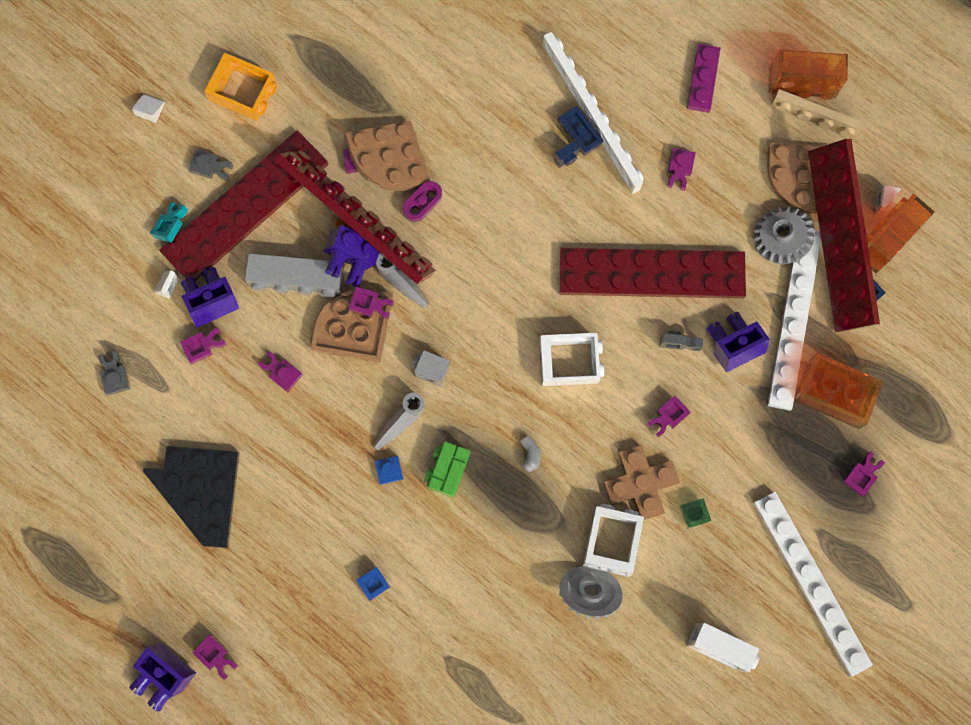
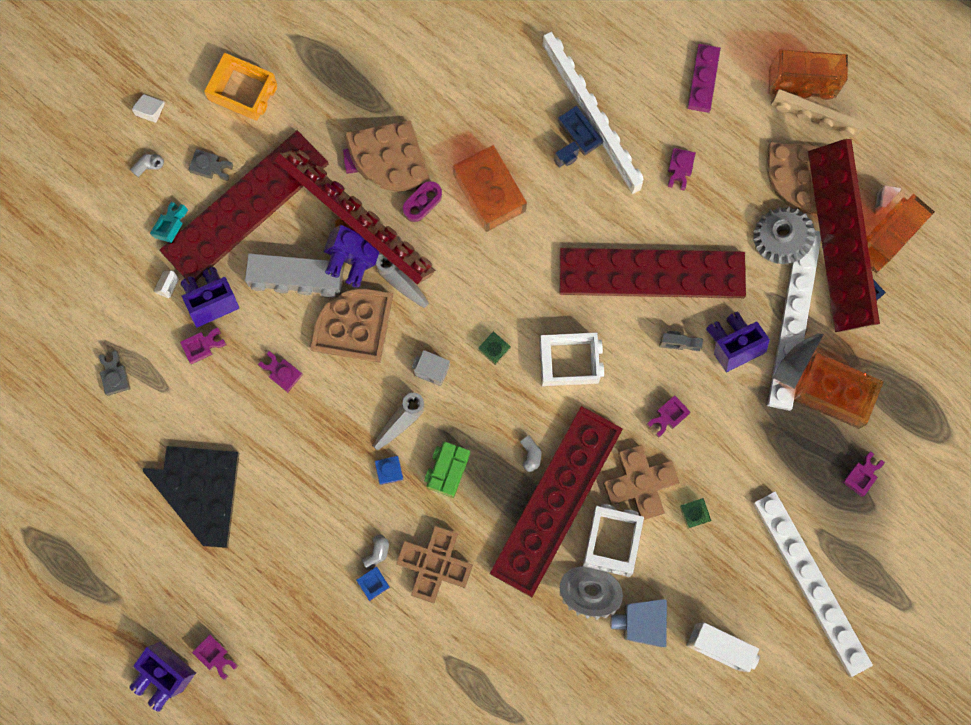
(147, 161): none -> light grey arm
(367, 302): magenta plate -> none
(379, 553): none -> light grey arm
(434, 564): none -> medium nougat plate
(489, 188): none -> clear orange brick
(494, 348): none -> clear green plate
(556, 502): none -> dark red plate
(643, 622): none -> sand blue torso
(796, 361): none -> dark grey piece

